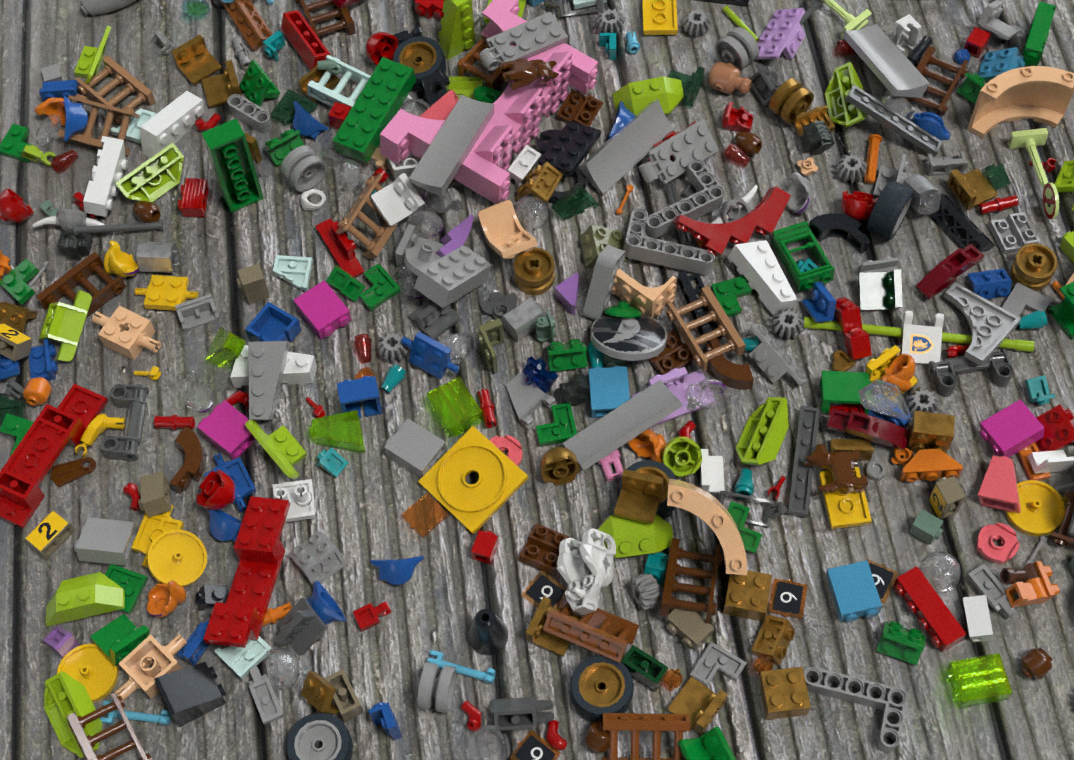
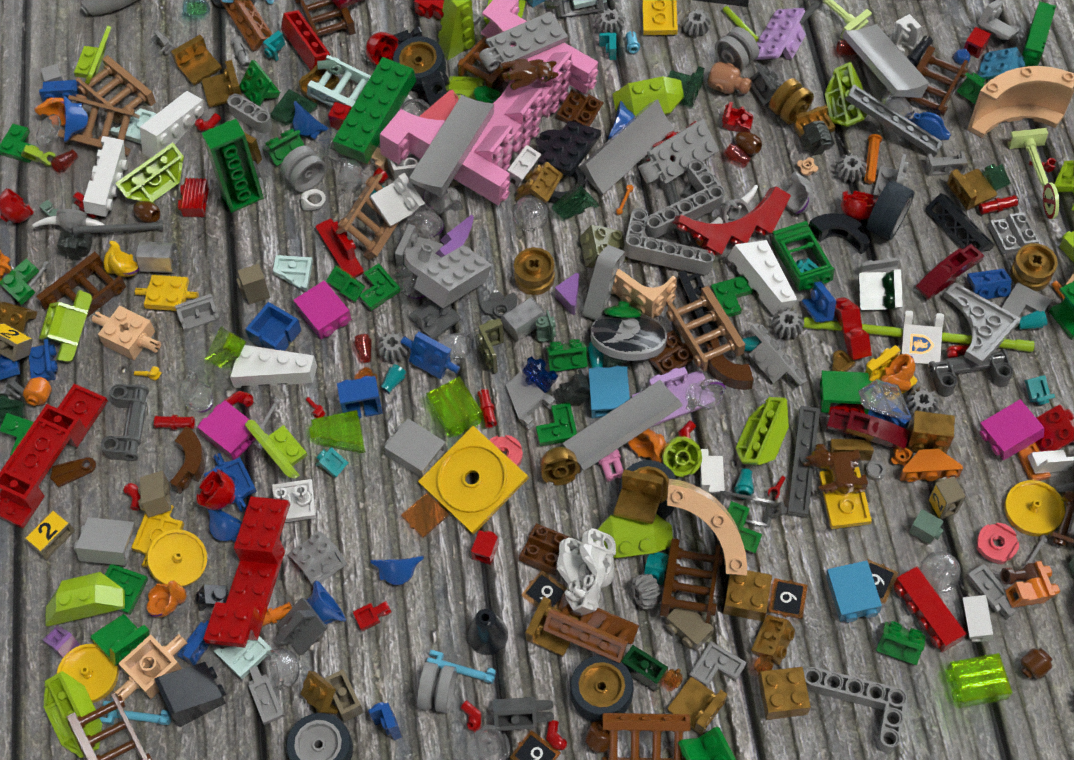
(95, 428): yellow arm -> none
(265, 377): light grey wedge -> none
(504, 230): light nougat bracket -> none
(926, 195): piece -> none
(1000, 486): coral slope -> none

